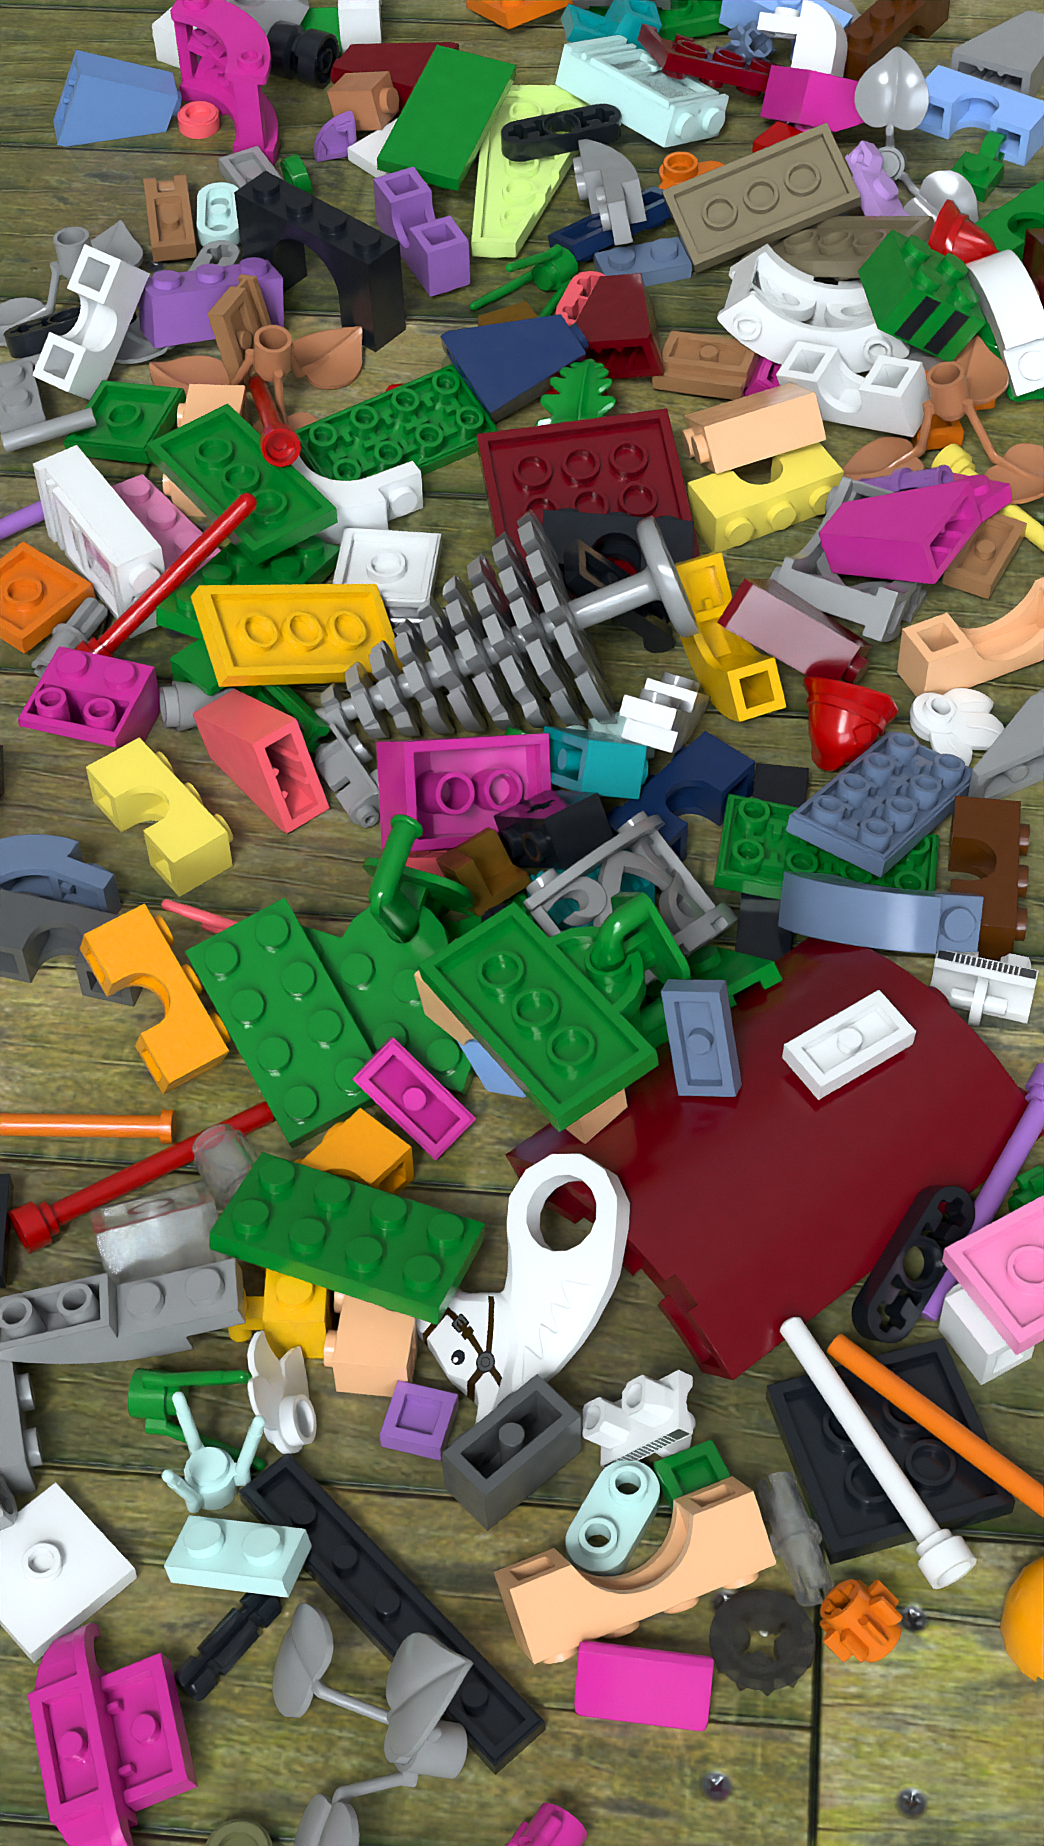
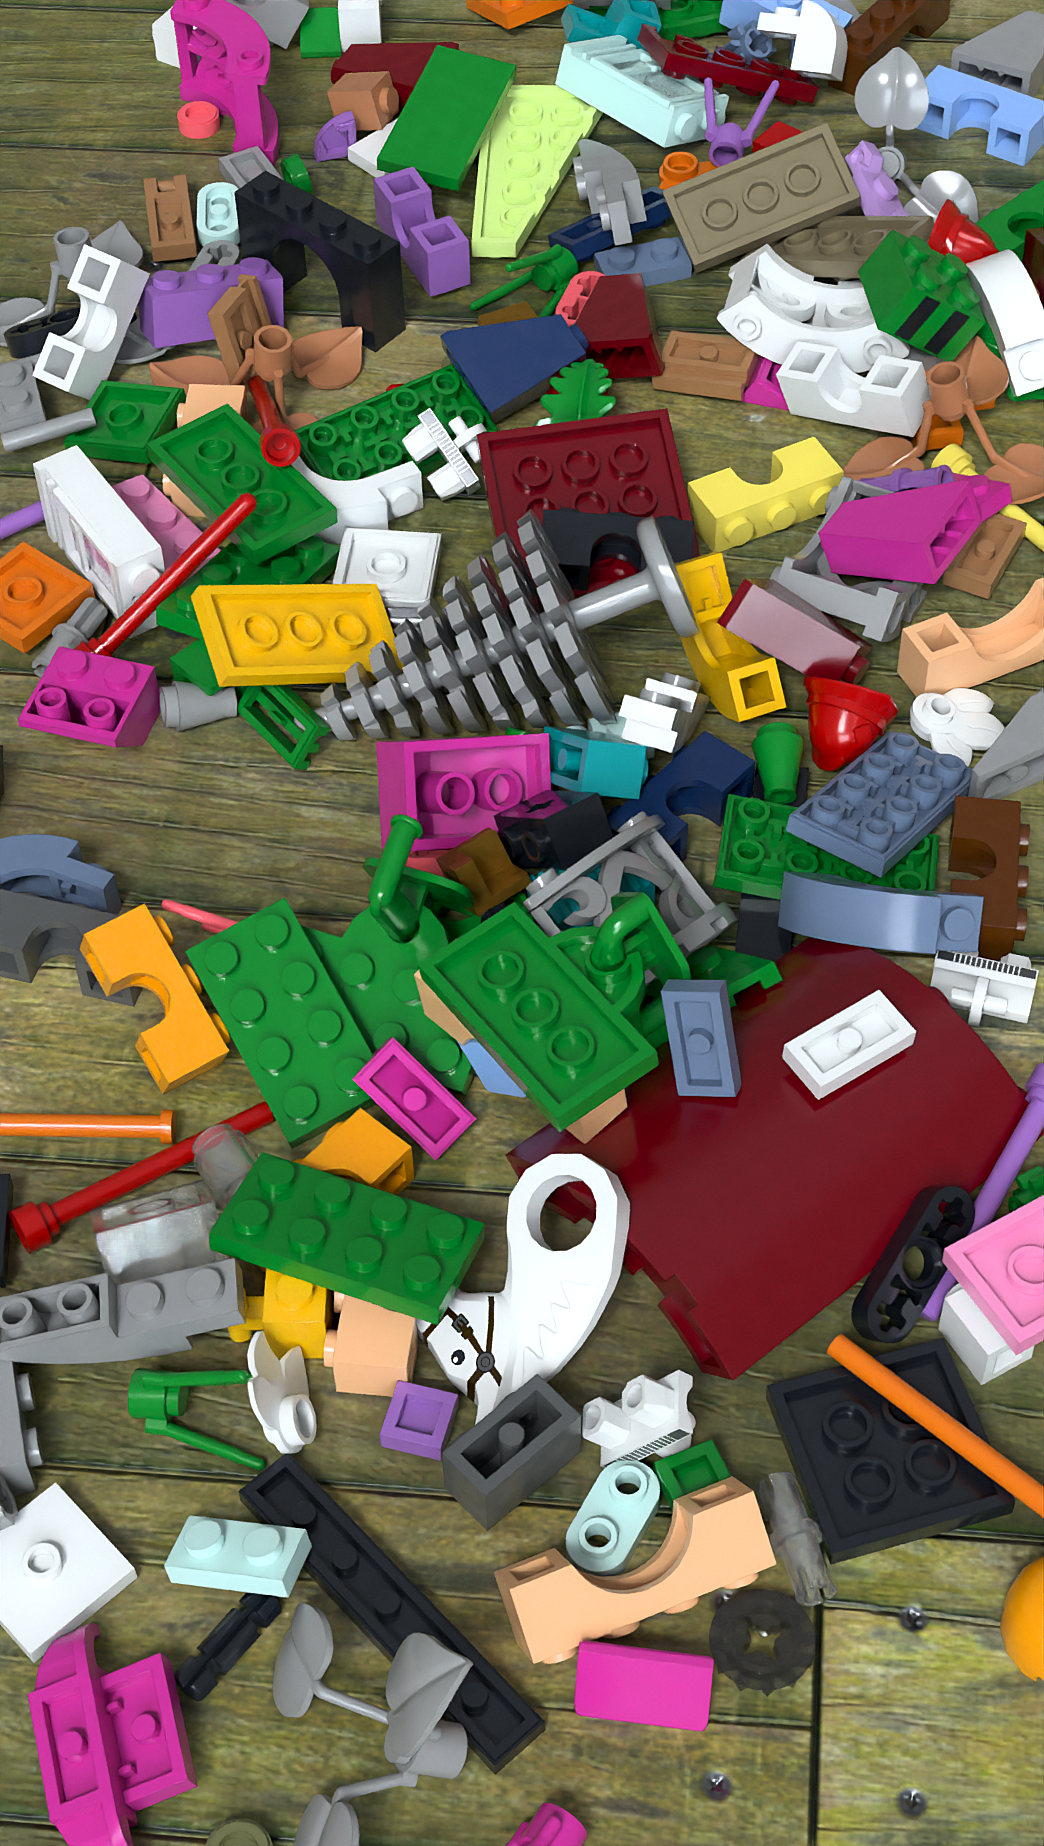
(113, 100): medium blue slope -> none
(141, 786): light yellow arch -> none
(210, 1471): light aqua plant -> none
(263, 757): coral slope -> none
(302, 53): black wheel -> none
(345, 762): light grey hinge -> none
(431, 437): none -> white hips
(536, 139): black beam -> none
(589, 571): black plate -> none
(729, 139): none -> medium lavender plant
(753, 427): light nougat brick -> none
(778, 759): none -> green cone
(810, 99): dark pink slope -> none
(860, 1621): orange gear -> none
(941, 1554): white piece -> none
(985, 168): green plate -> none

